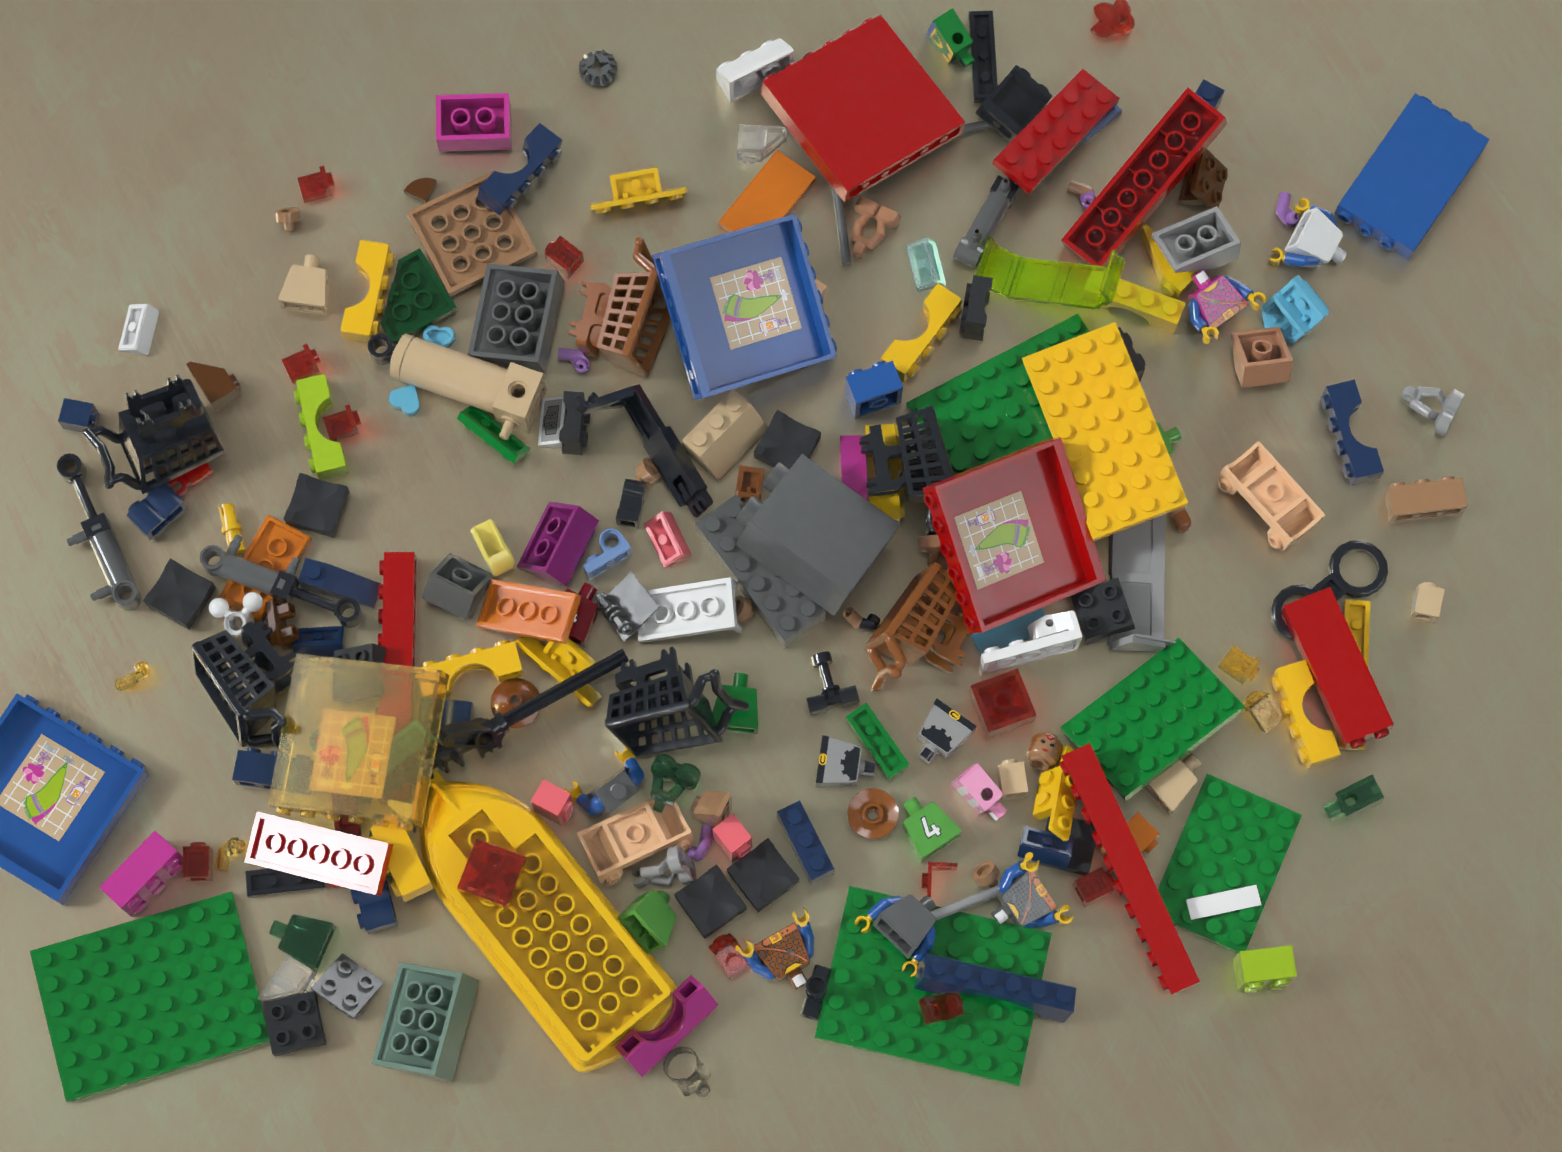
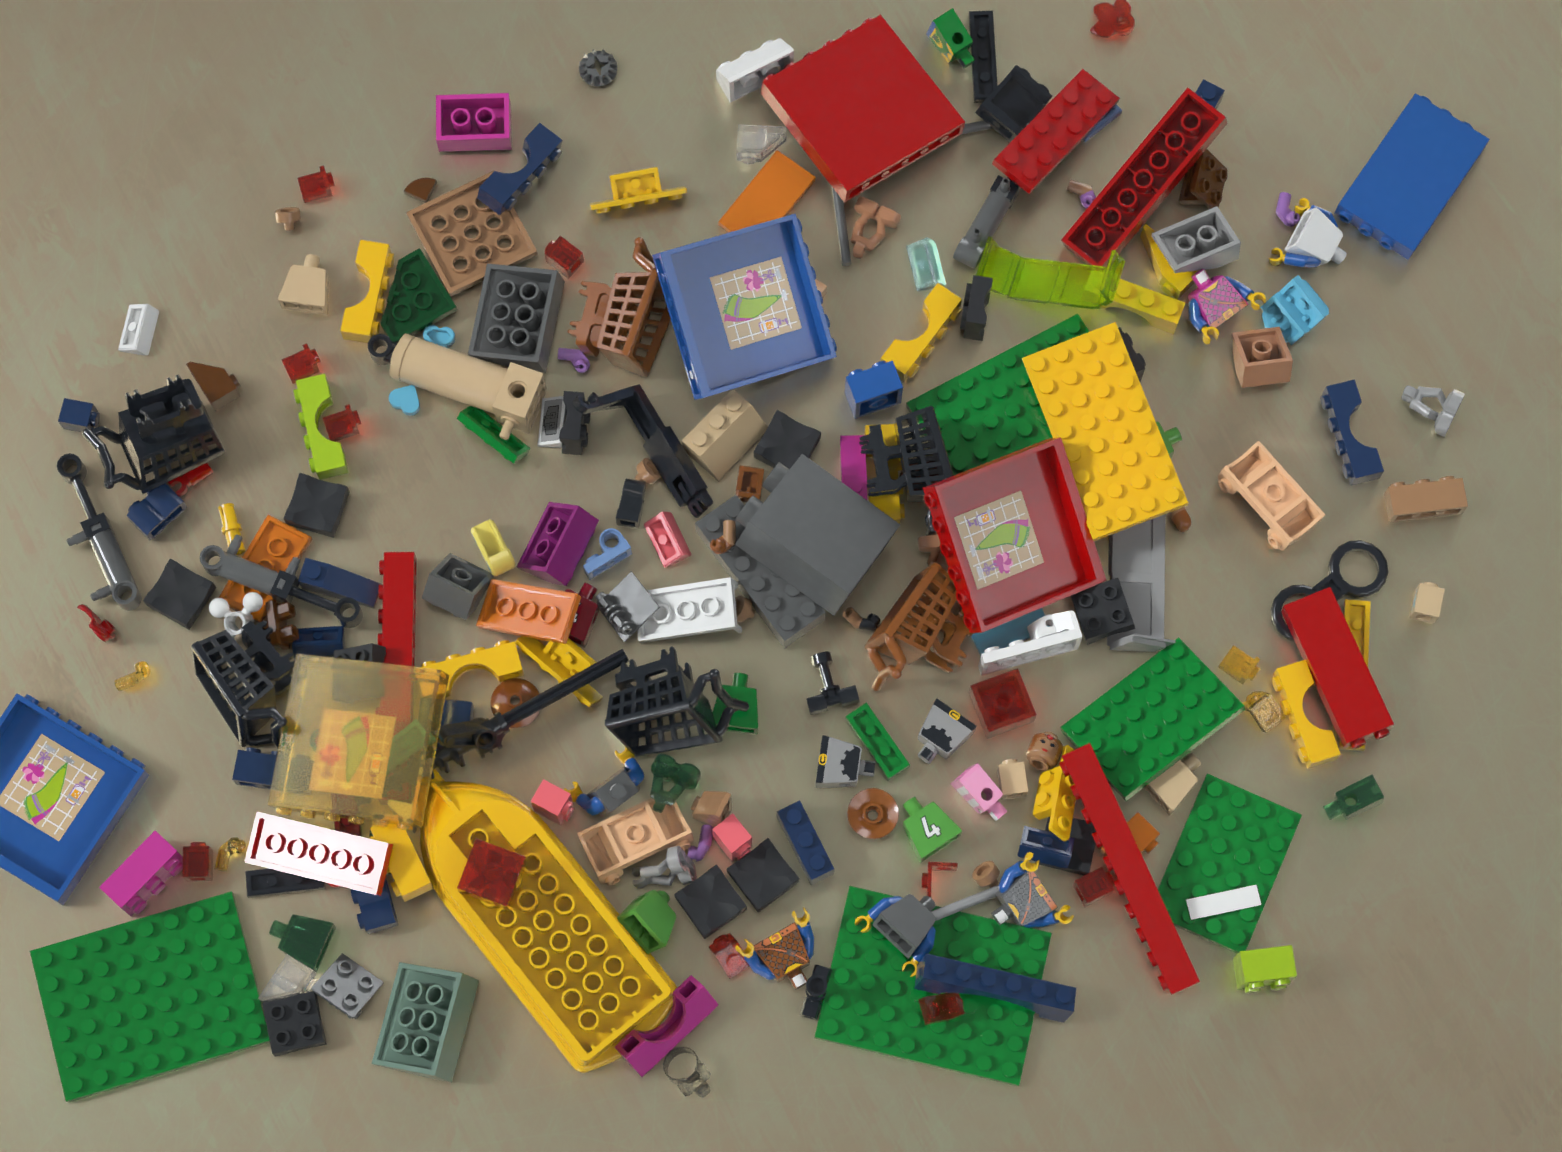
(102, 629): none -> red plate
(727, 540): none -> arm

